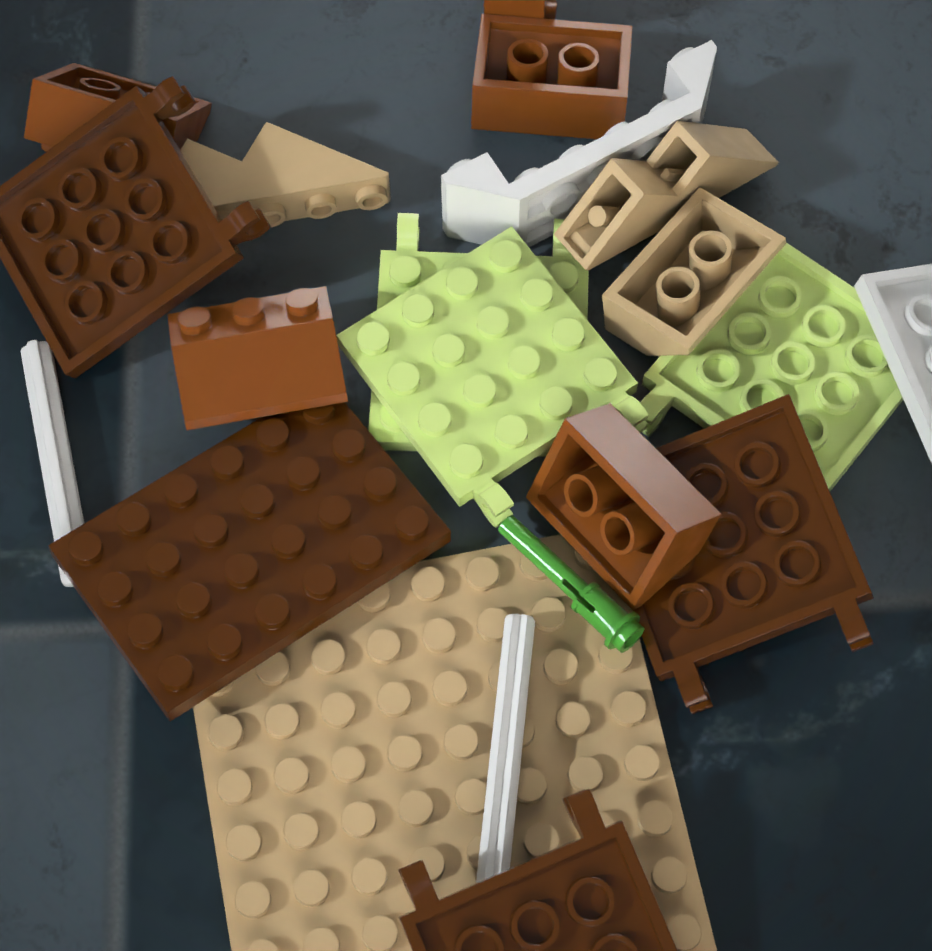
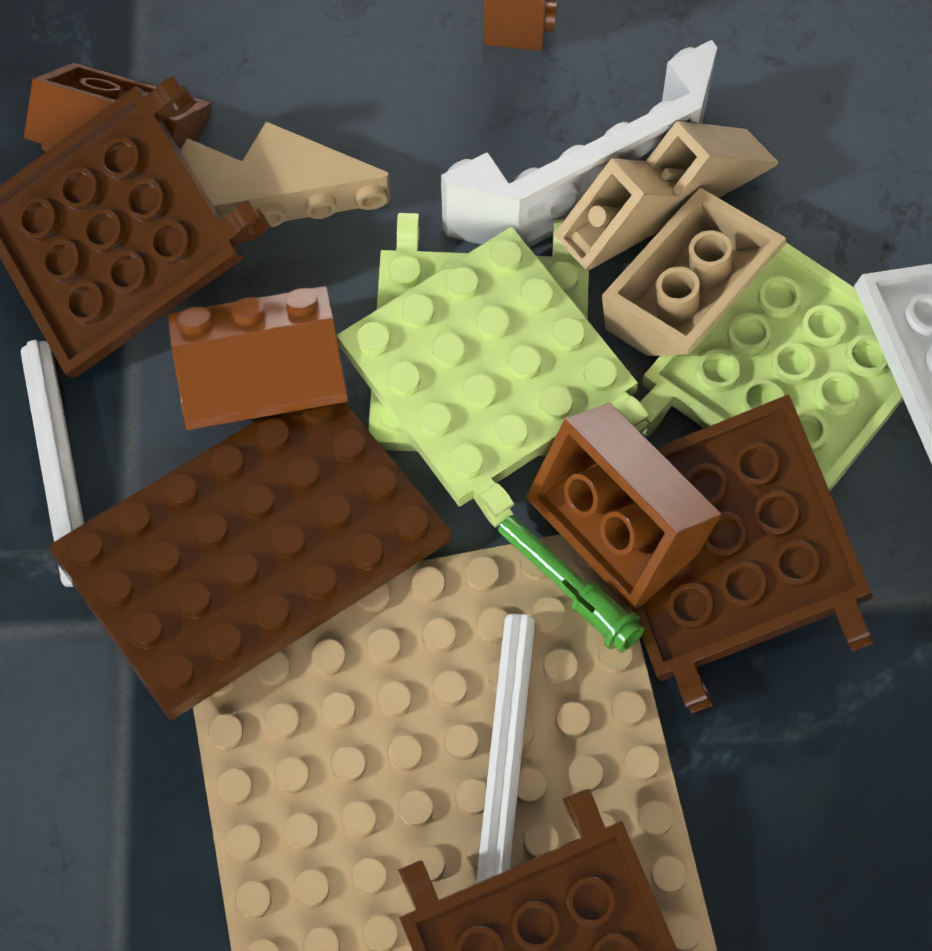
(550, 76): dark orange slope -> none

